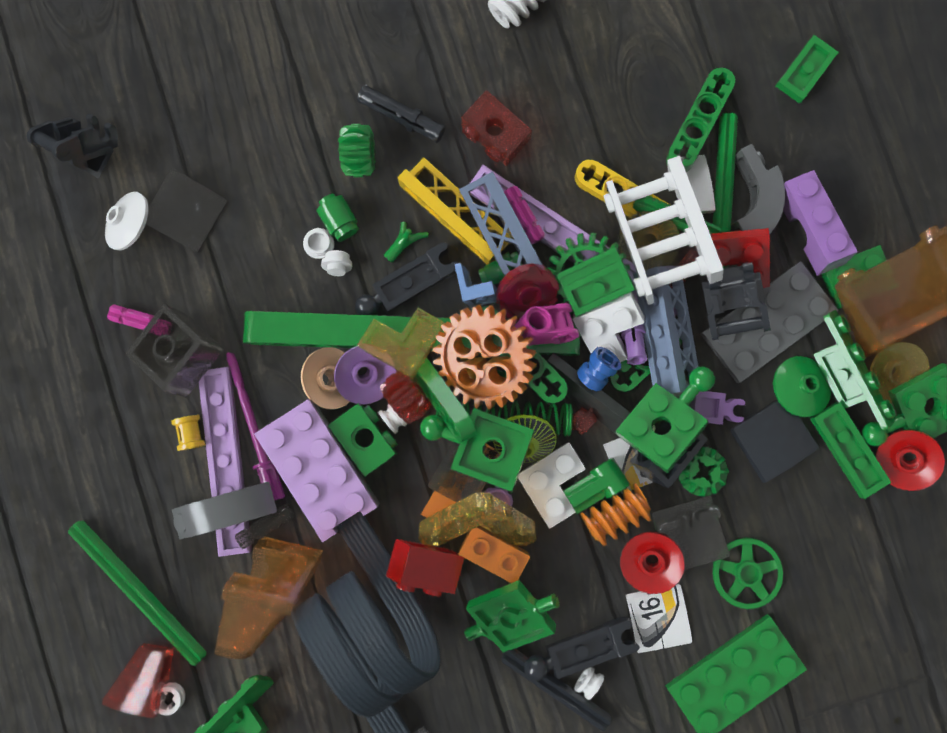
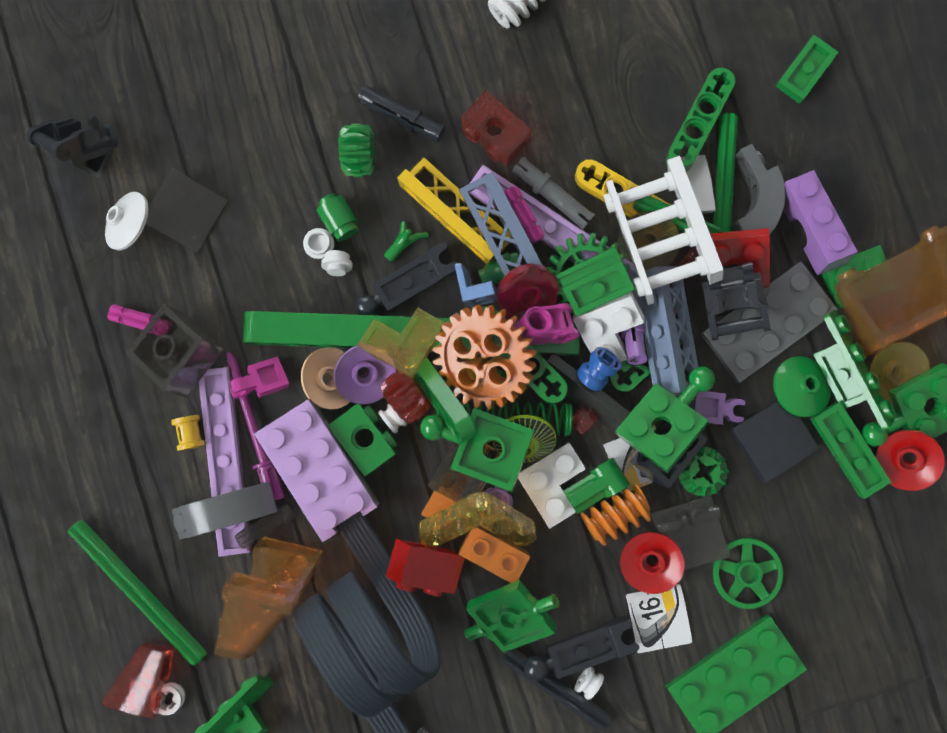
(263, 377): none -> dark pink plate
(552, 192): none -> dark grey pin

